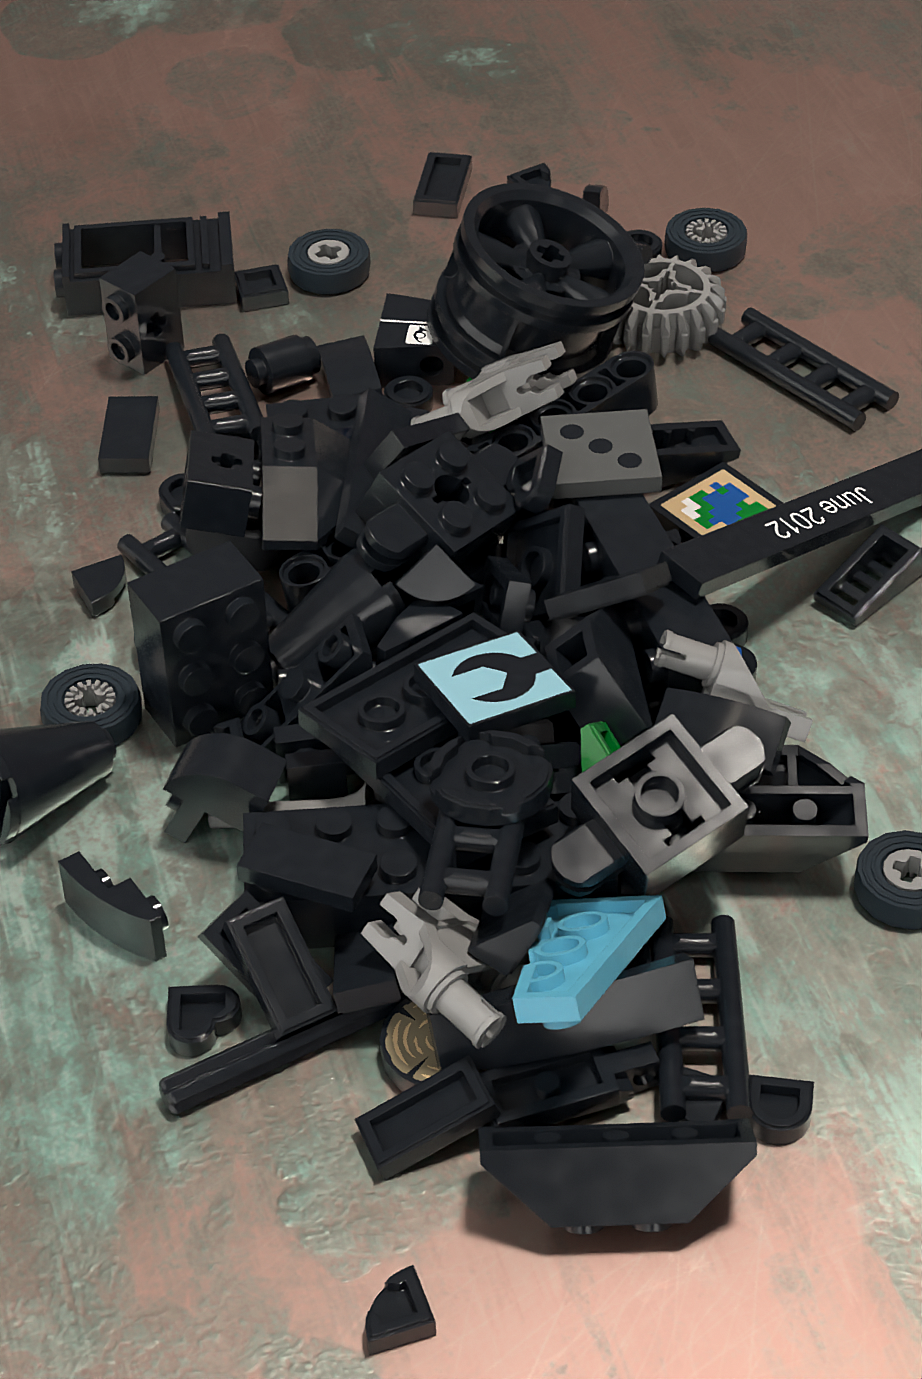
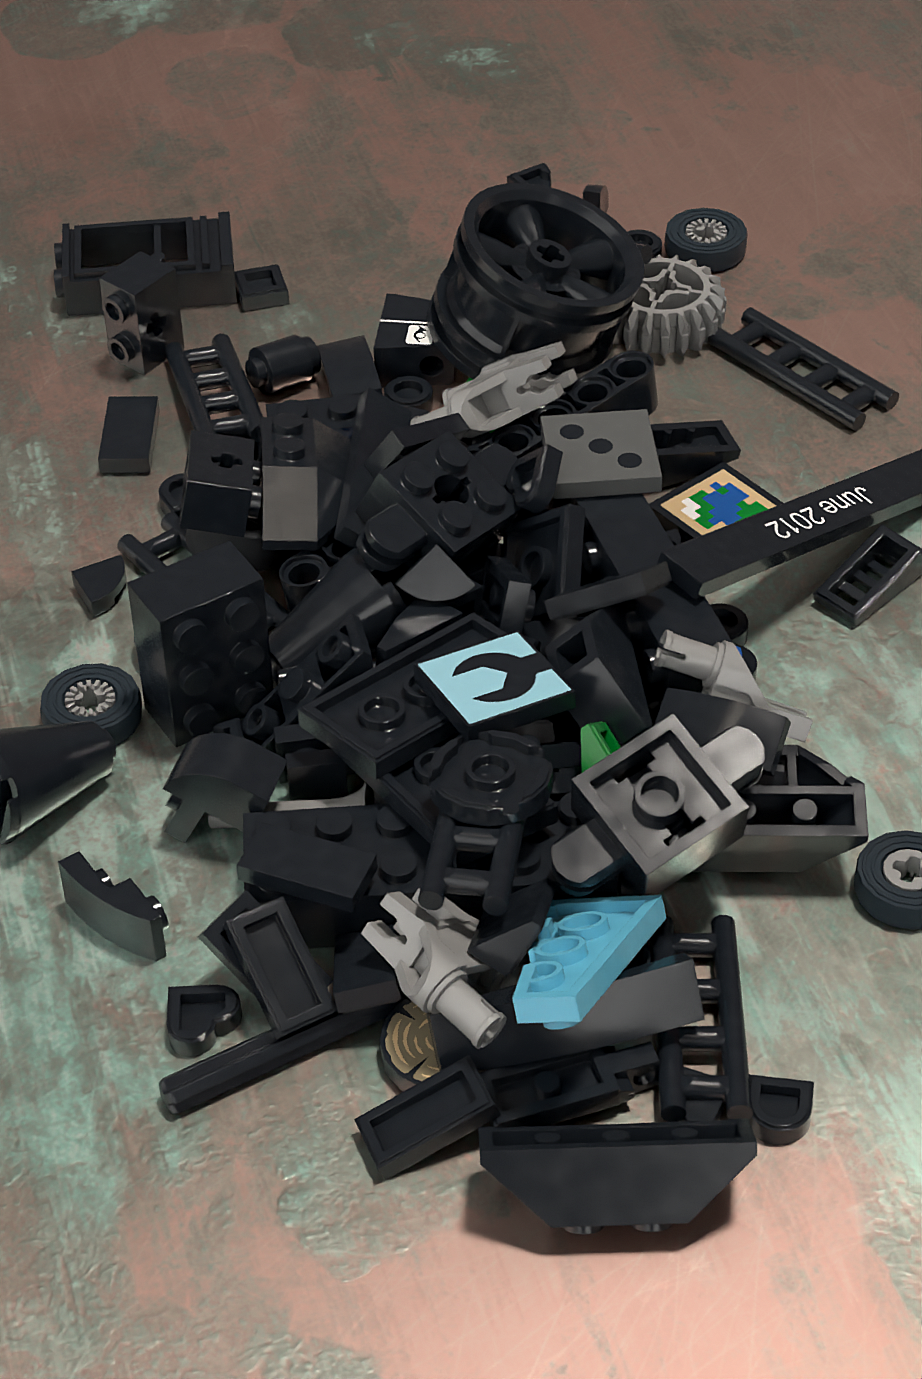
(329, 261): black bush -> none
(399, 1313): black tile -> none
(442, 185): black tile -> none

